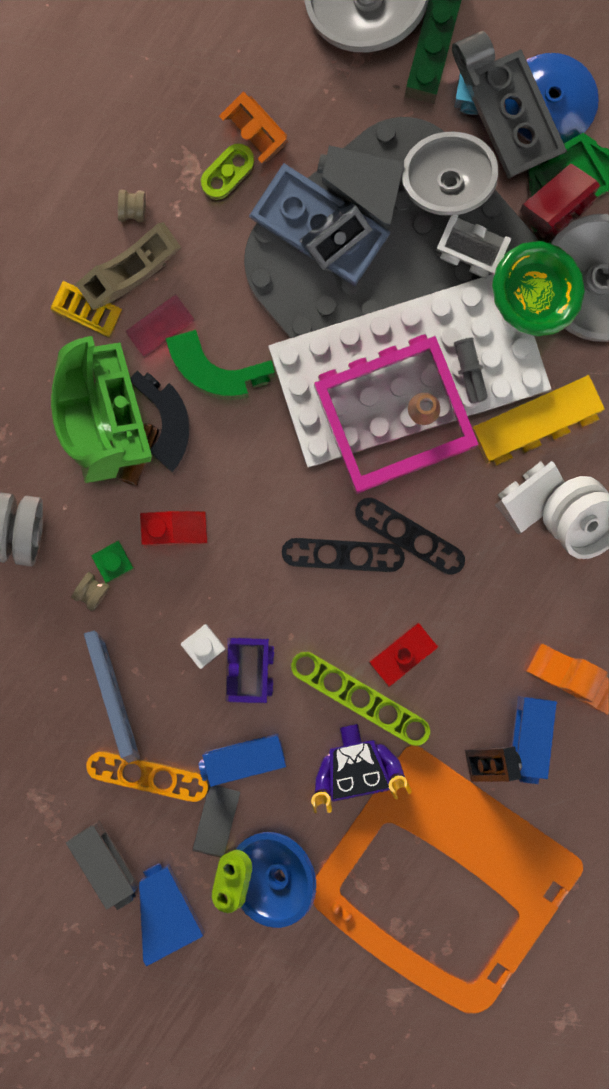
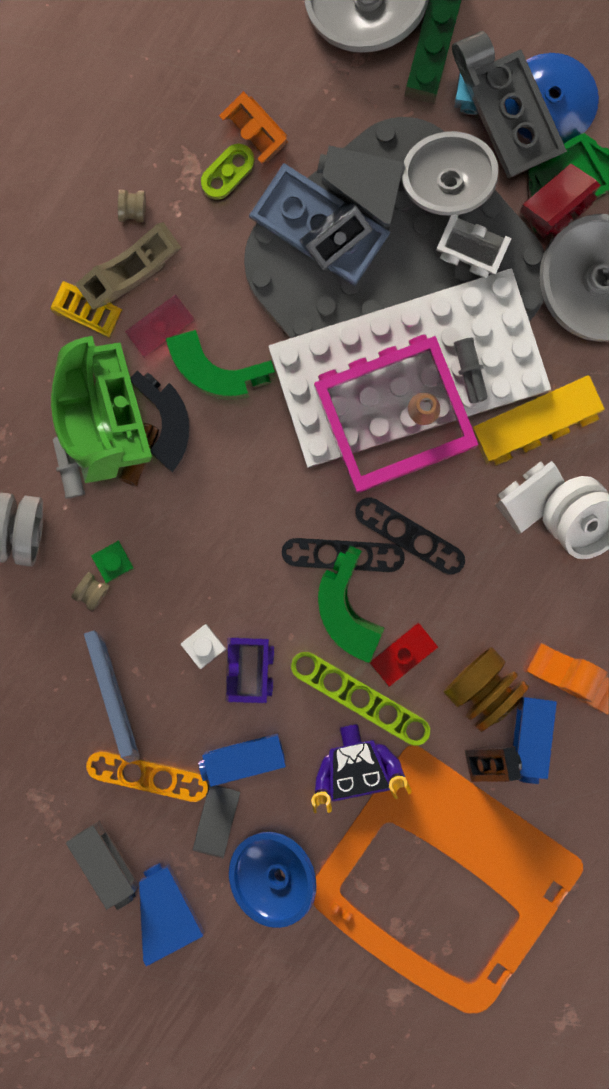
(69, 472): none -> light grey axle
(173, 528): red slope -> none
(232, 884): lime plate -> none
(339, 618): none -> green arch
(486, 689): none -> pearl gold wheel
(538, 288): green piece -> none

